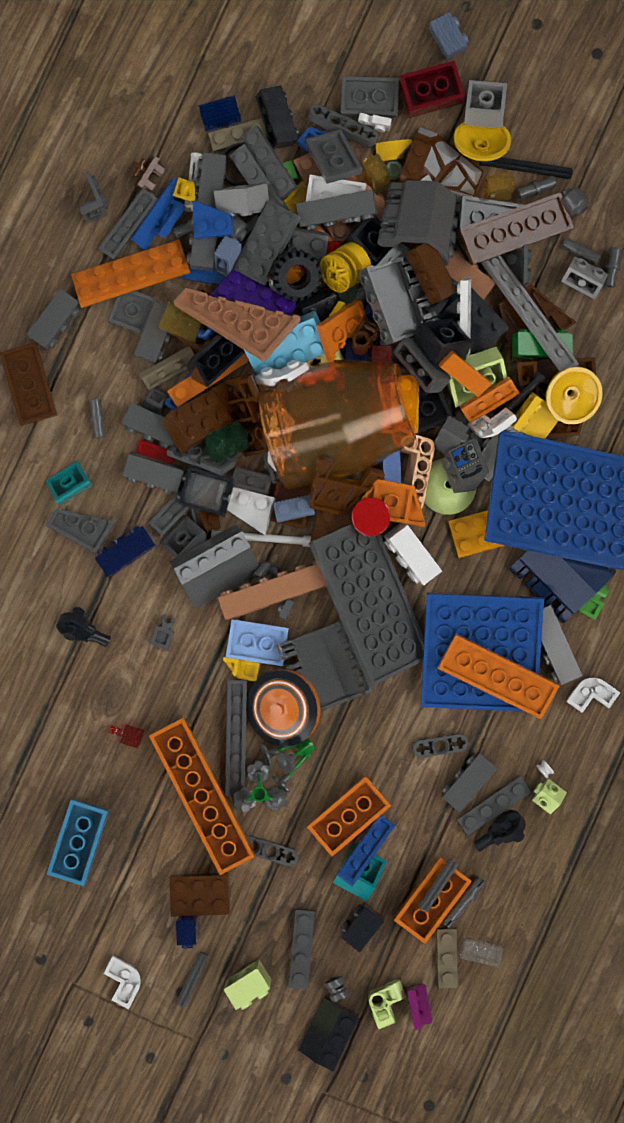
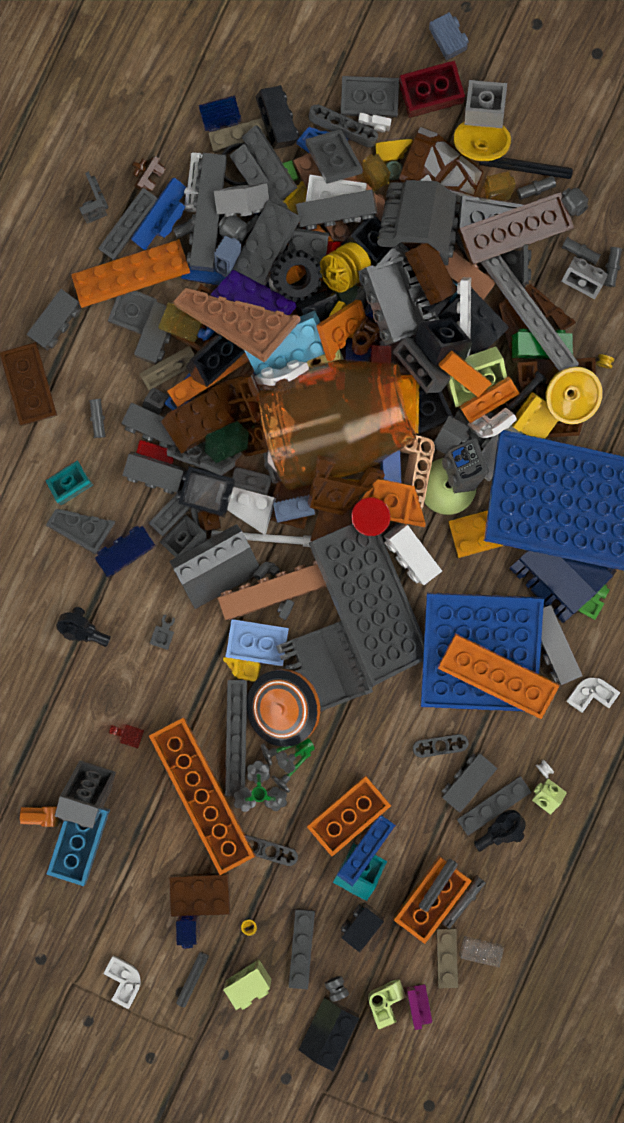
(39, 816): none -> orange piece
(85, 794): none -> dark grey brick
(185, 190): yellow slope -> none
(210, 222): blue wing -> none
(248, 923): none -> yellow hinge
(605, 361): none -> yellow bush

